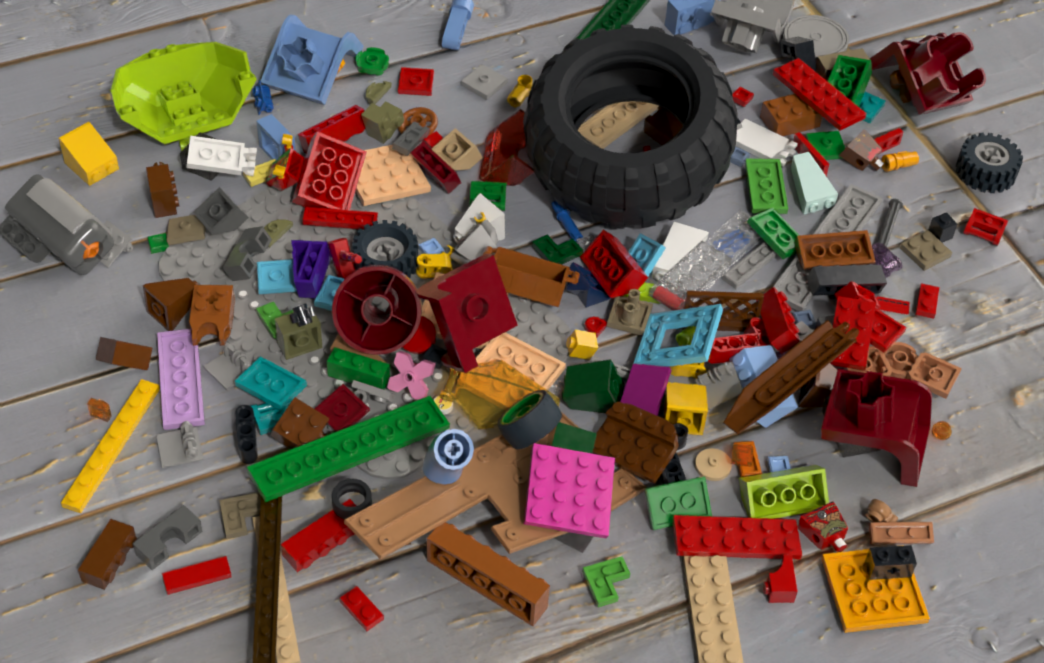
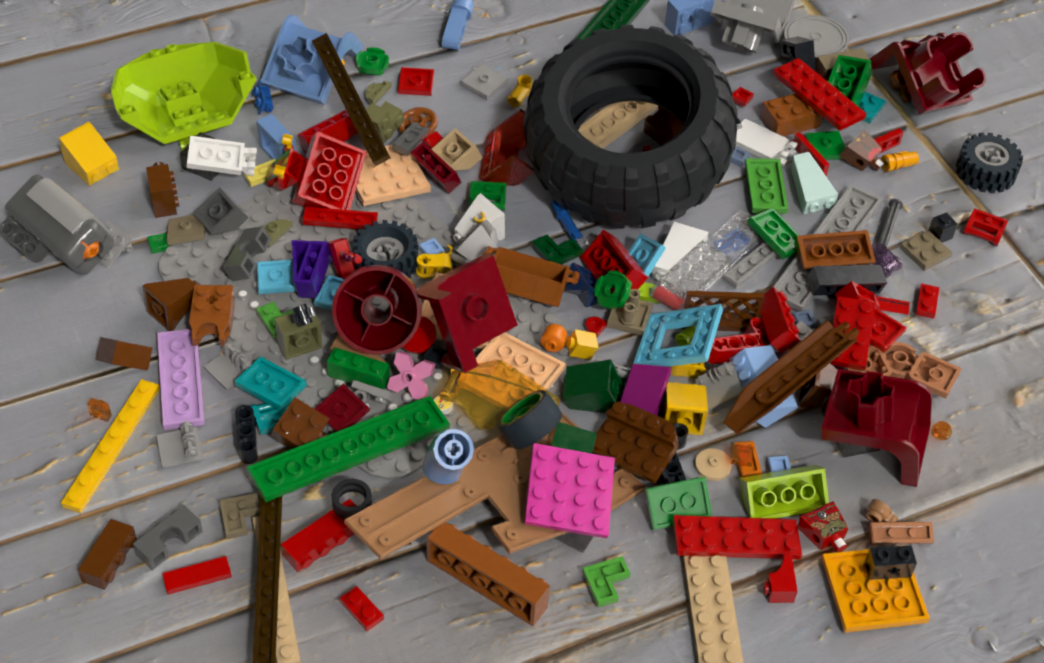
(351, 100): none -> dark brown plate
(553, 338): none -> orange head
(621, 293): none -> green plate

